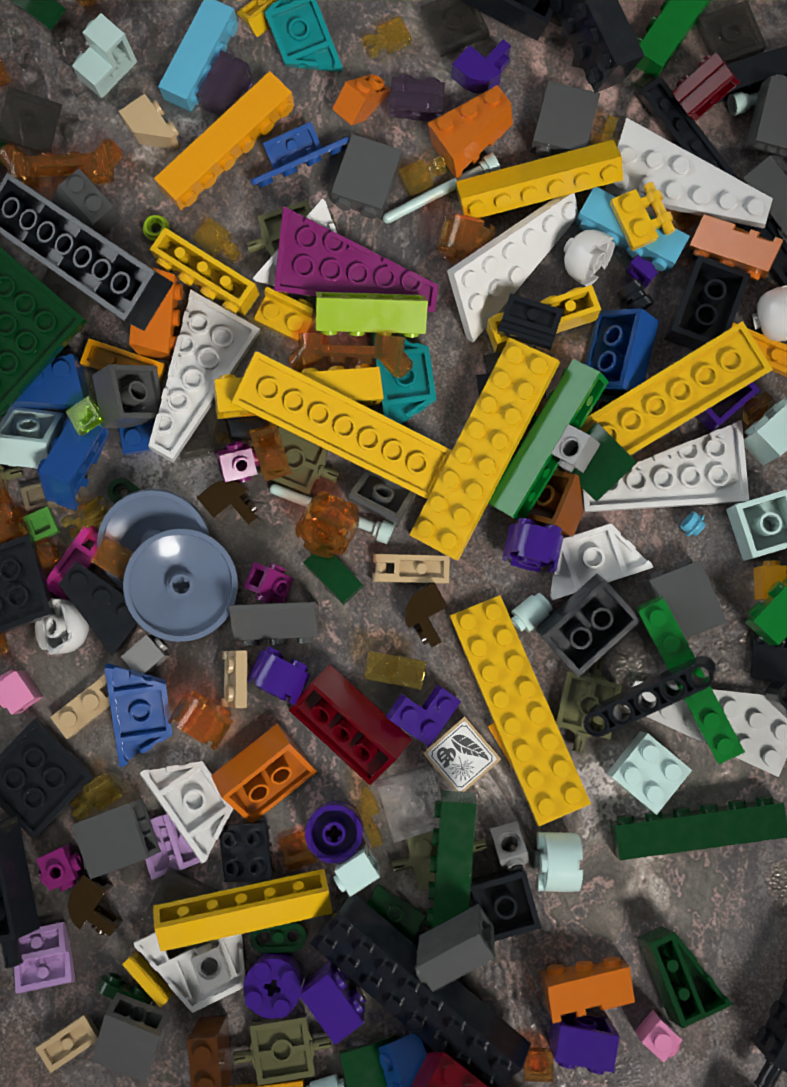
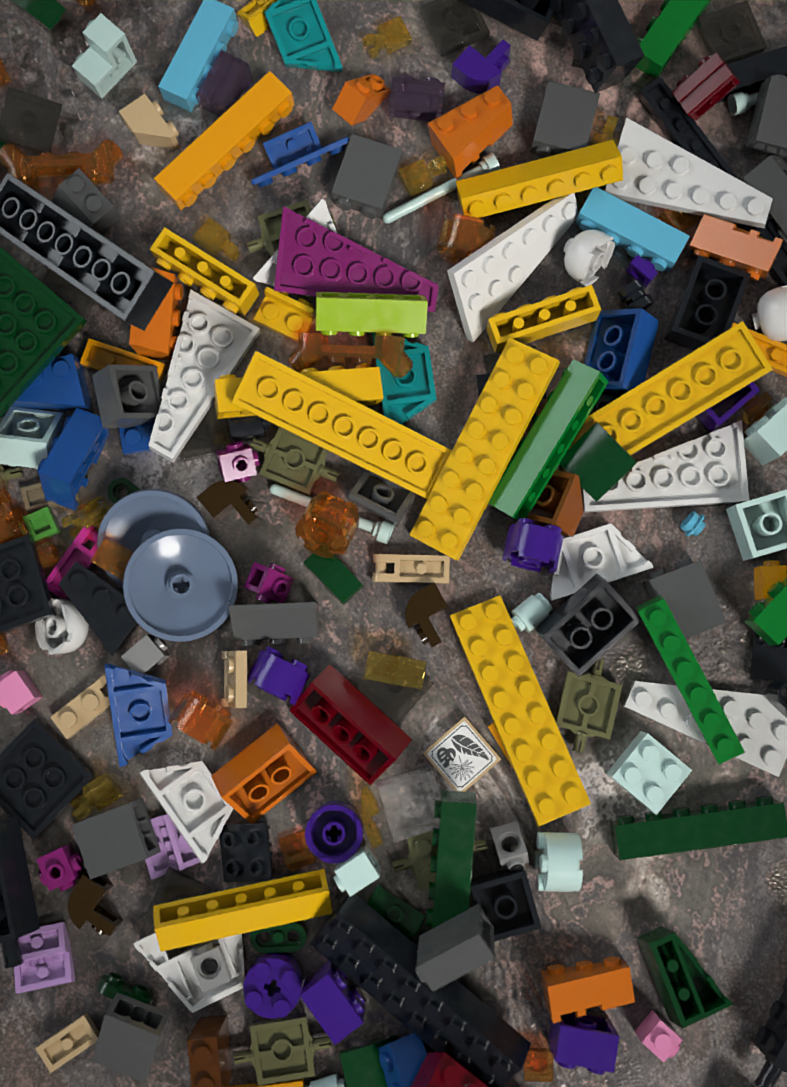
(85, 416): clear neon green plate -> none
(148, 978): yellow tile -> none
(152, 222): lime plate -> none
(270, 452): clear orange slope -> none
(427, 720): dark purple plate -> none
(530, 321): black plate -> none
(569, 440): light grey brick -> none
(634, 219): yellow plate -> none
(658, 687): black beam -> none

